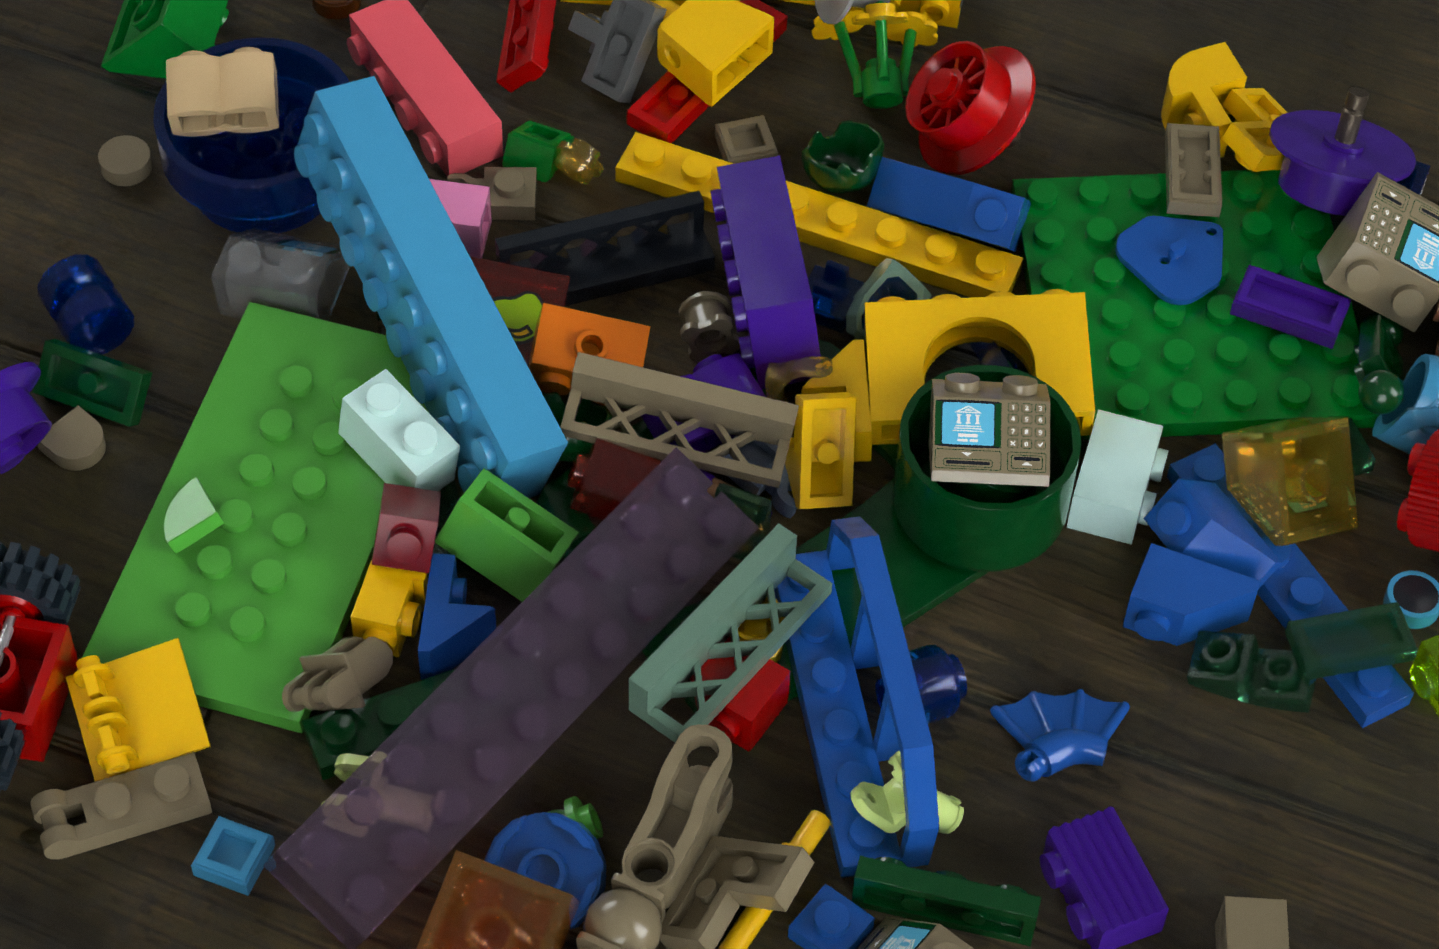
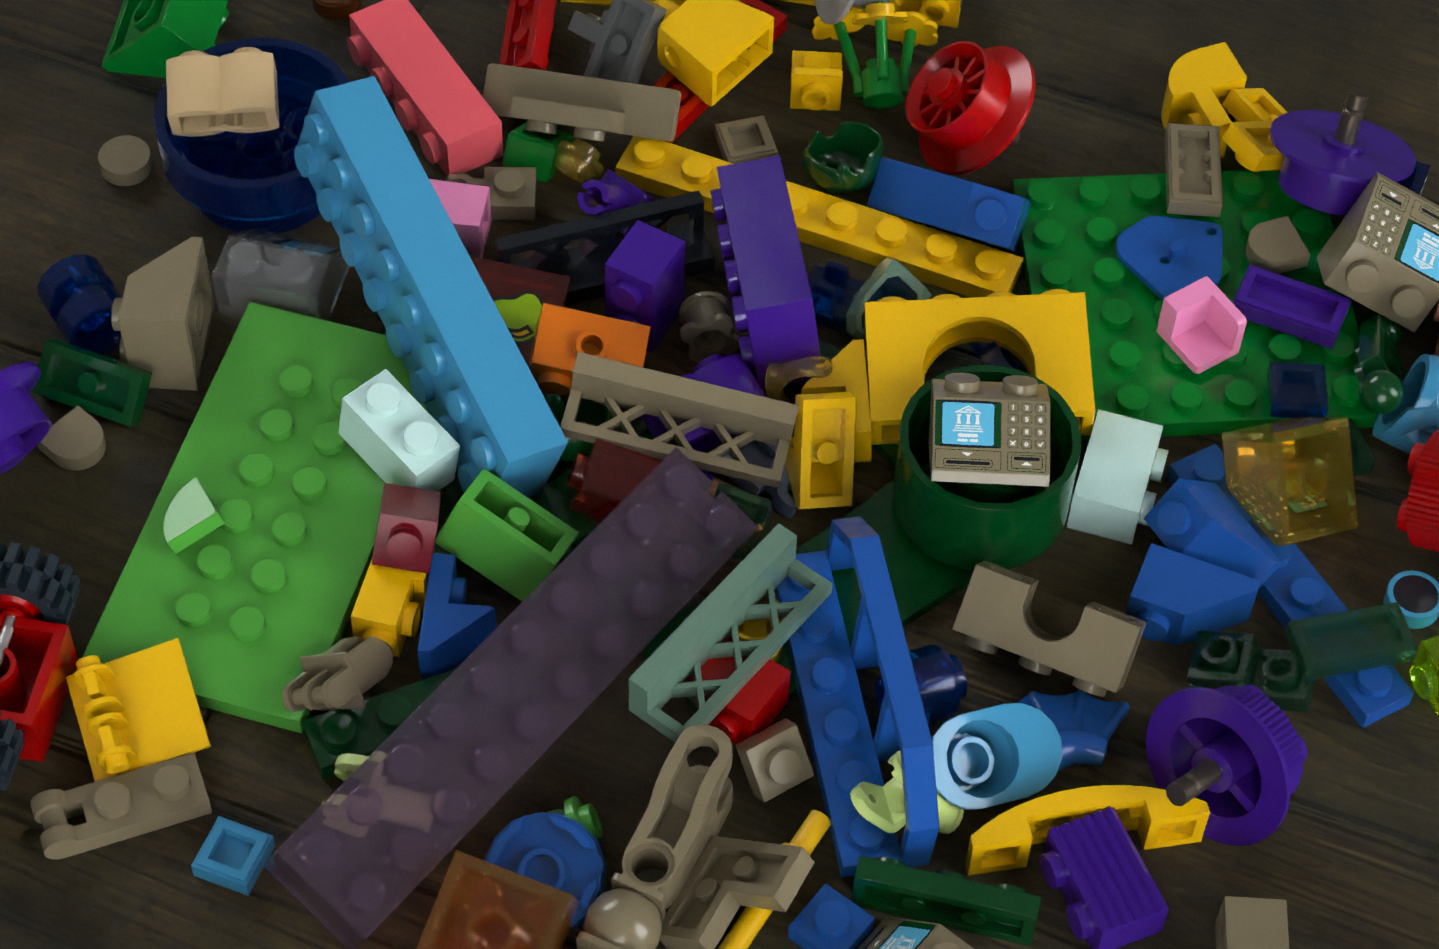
(168, 316): none -> dark tan slope
(581, 103): none -> dark tan bracket
(610, 195): none -> dark purple piece
(646, 280): none -> dark purple brick
(774, 760): none -> dark tan plate
(816, 80): none -> yellow bracket
(995, 755): none -> dark azure piece
(1000, 615): none -> dark tan arch
(1008, 838): none -> yellow slope
(1201, 325): none -> bright pink panel
(1230, 752): none -> dark purple piece
(1276, 246): none -> dark tan tile
(1297, 390): none -> clear blue tile

